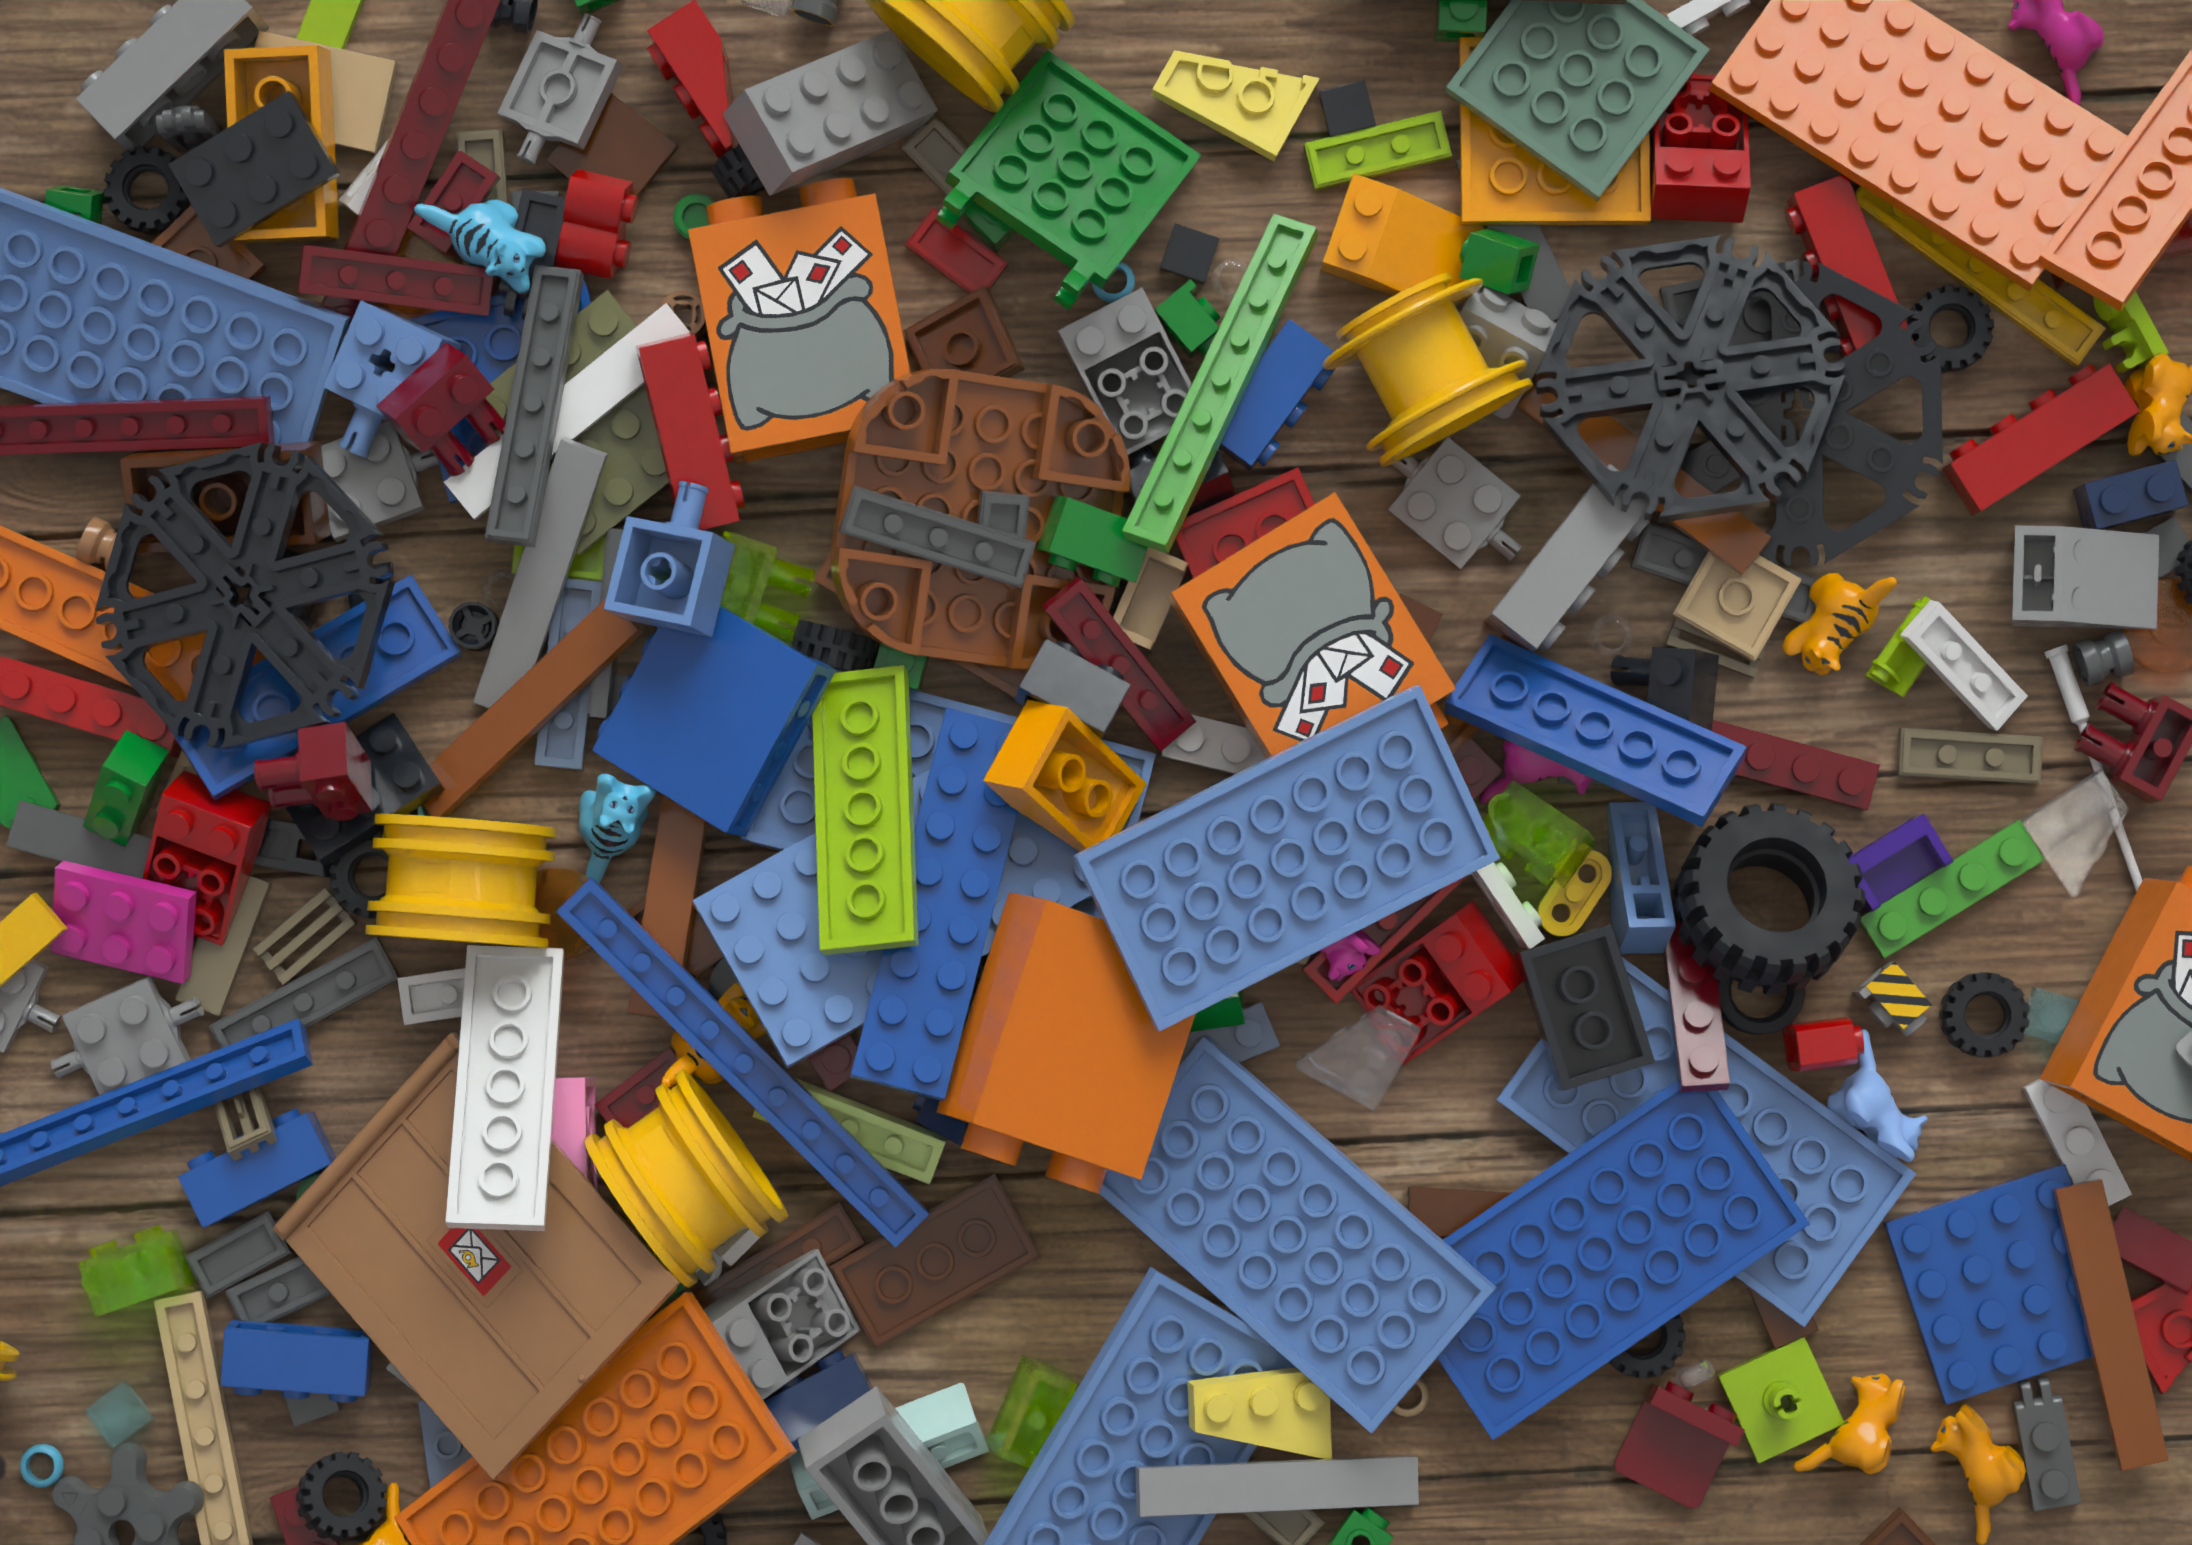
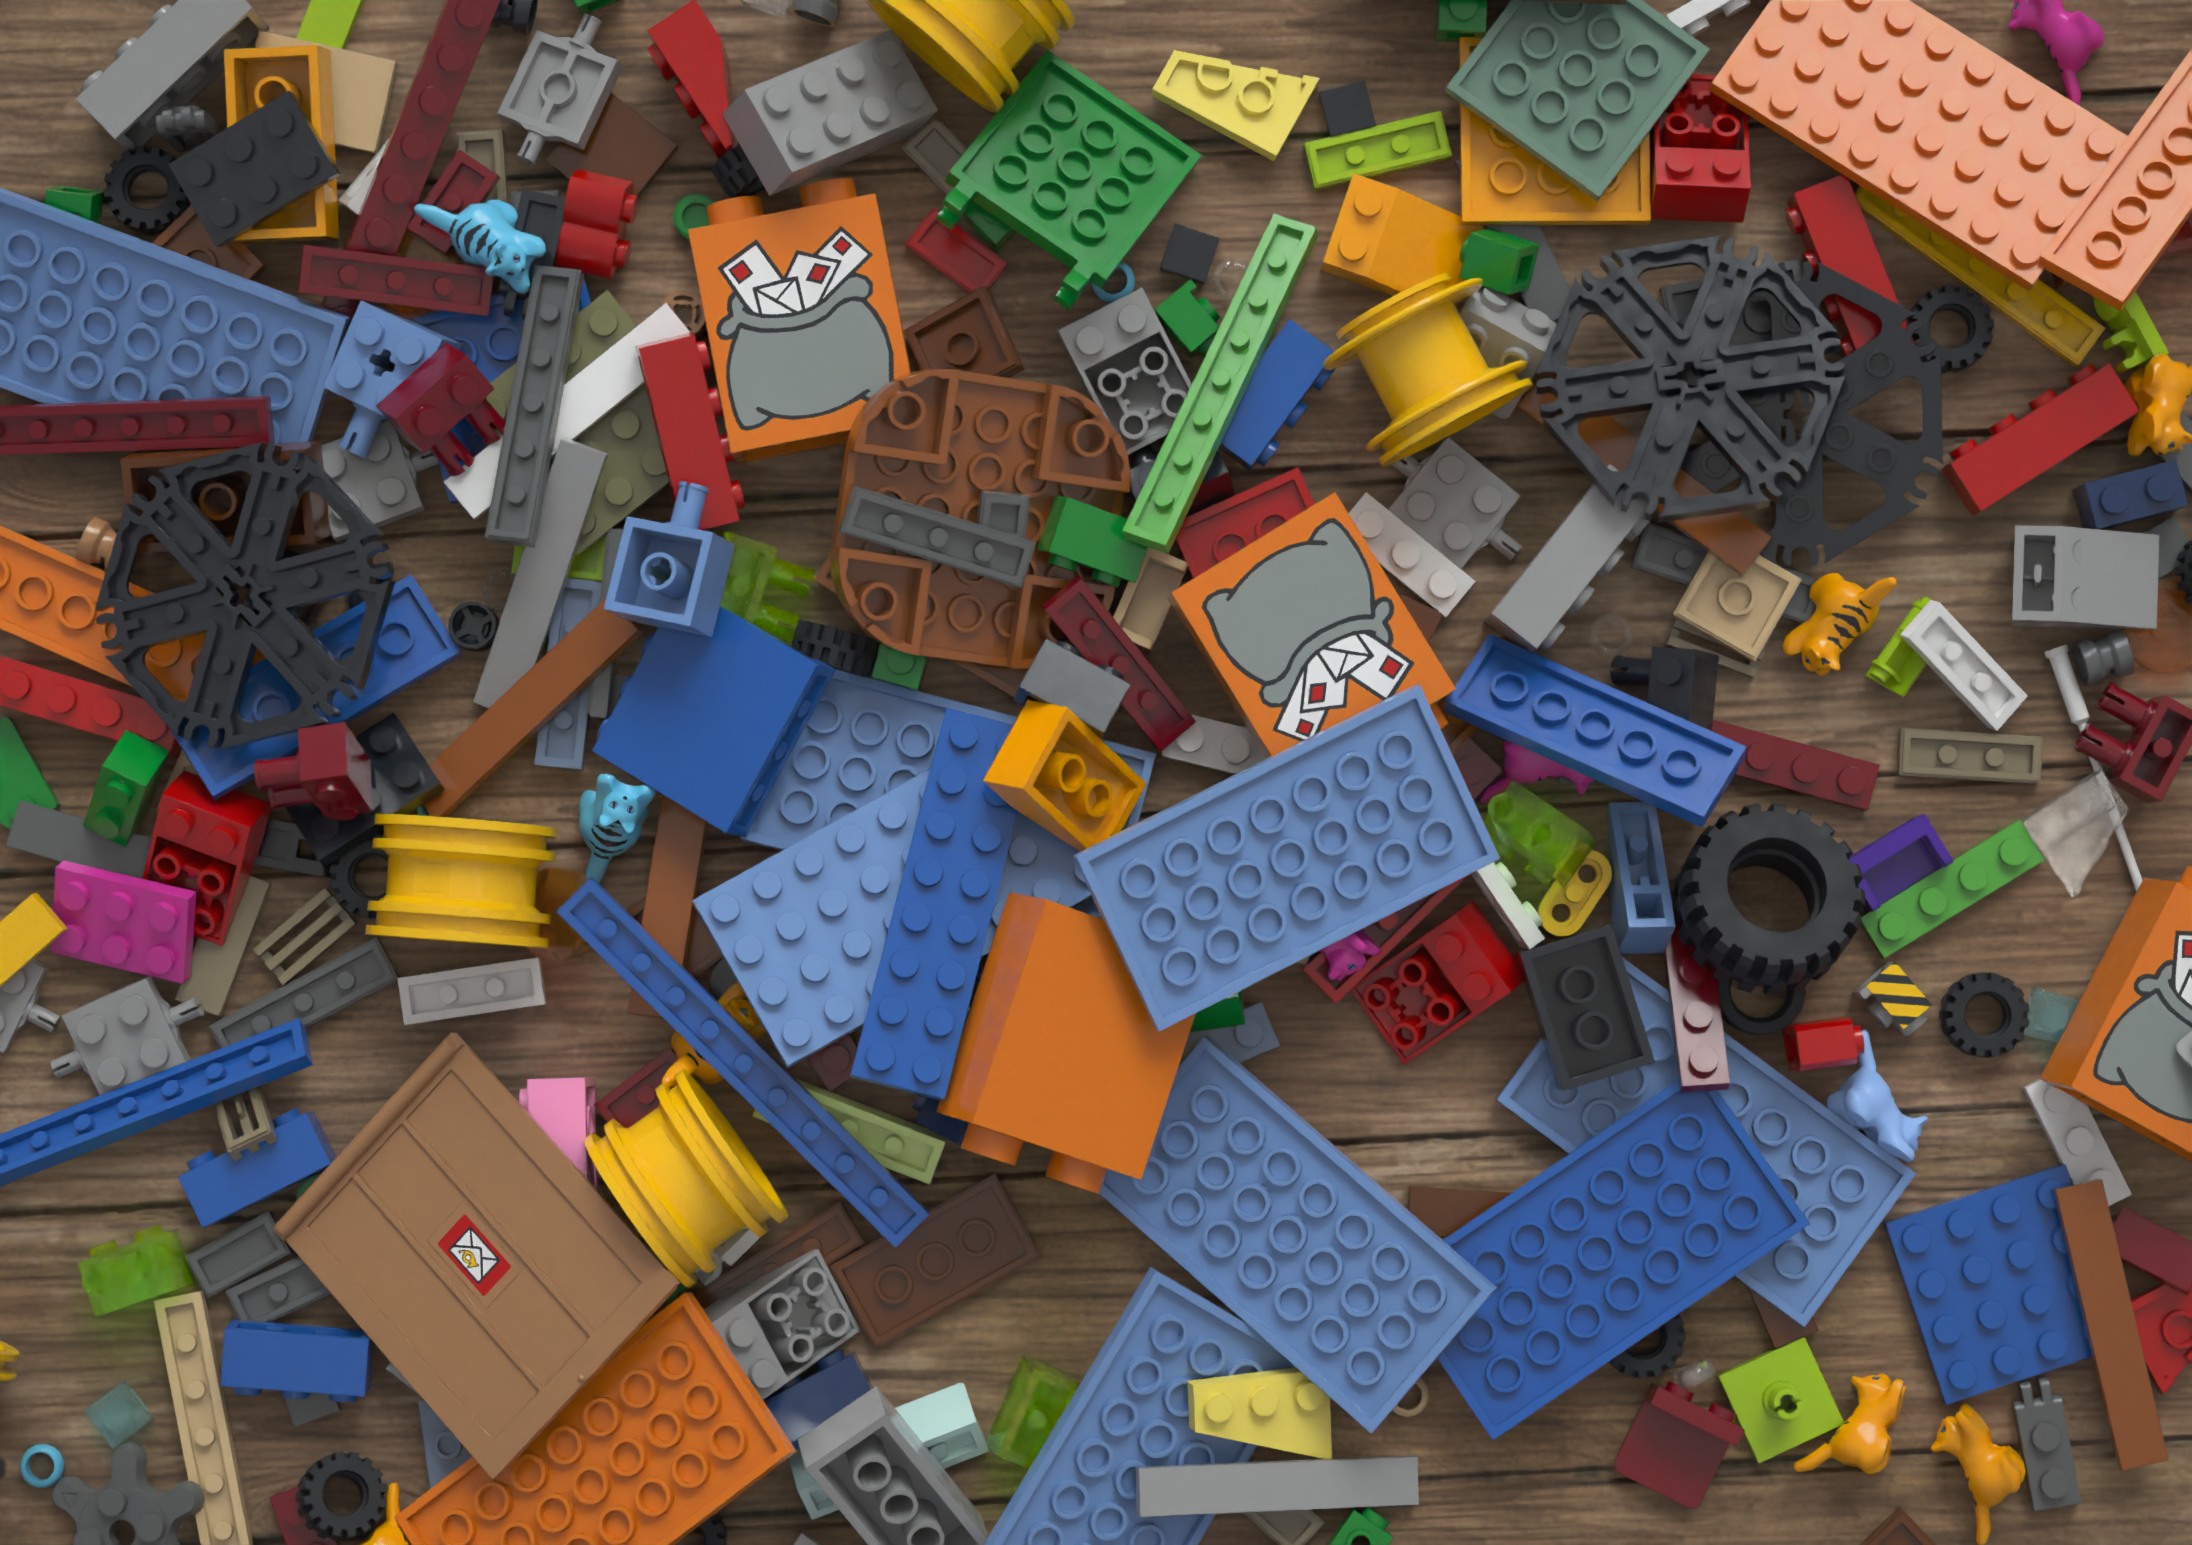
(505, 1088): white plate -> none
(865, 812): lime plate -> none
(1362, 1057): clear wing -> none
(1410, 557): none -> white plate

